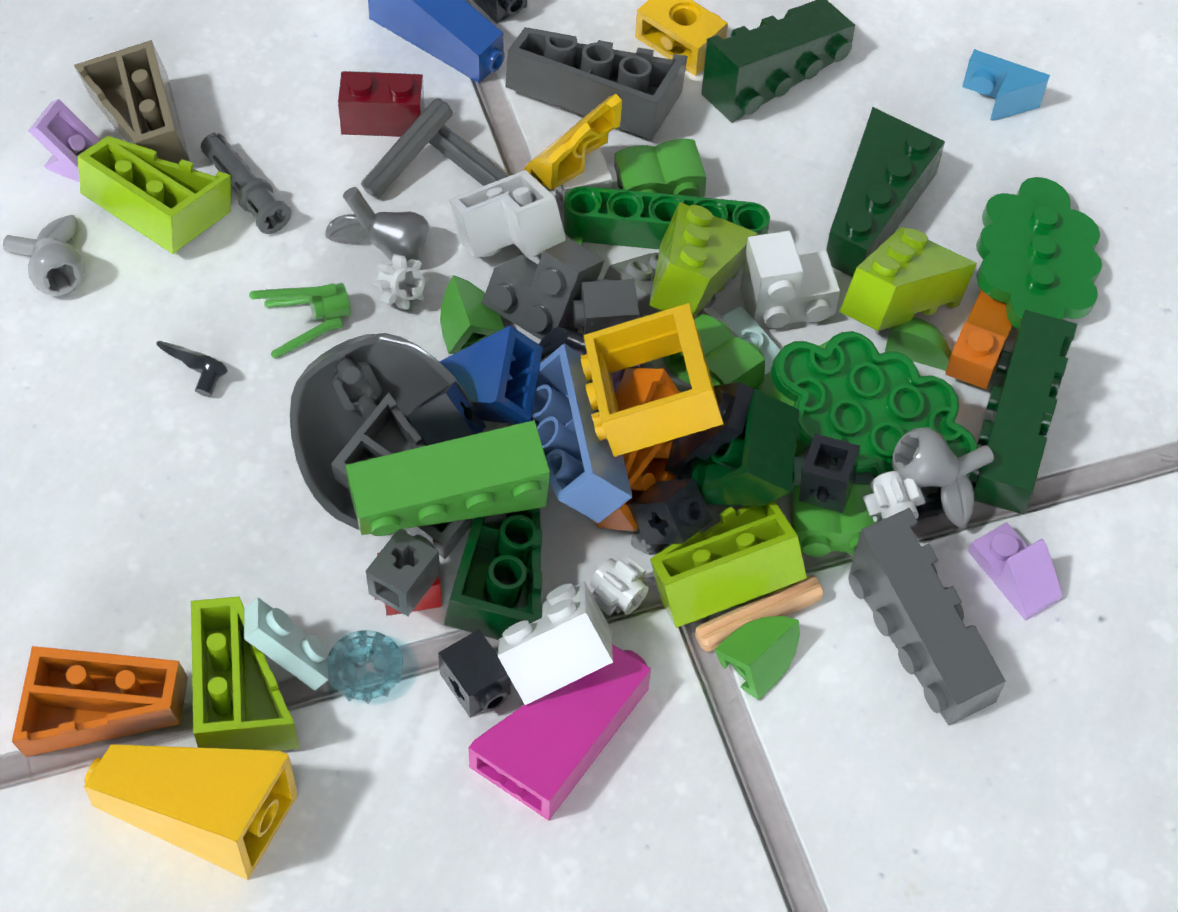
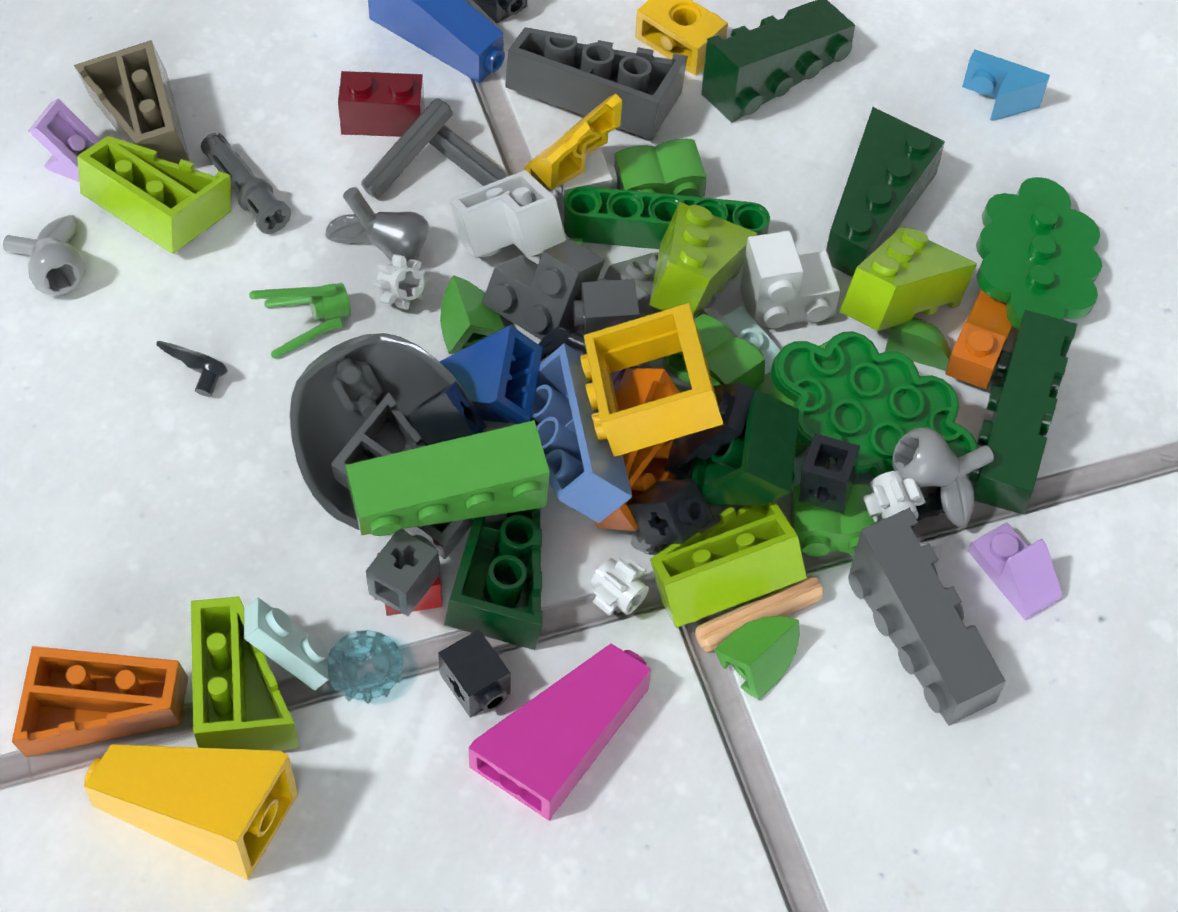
(558, 647): white brick -> none

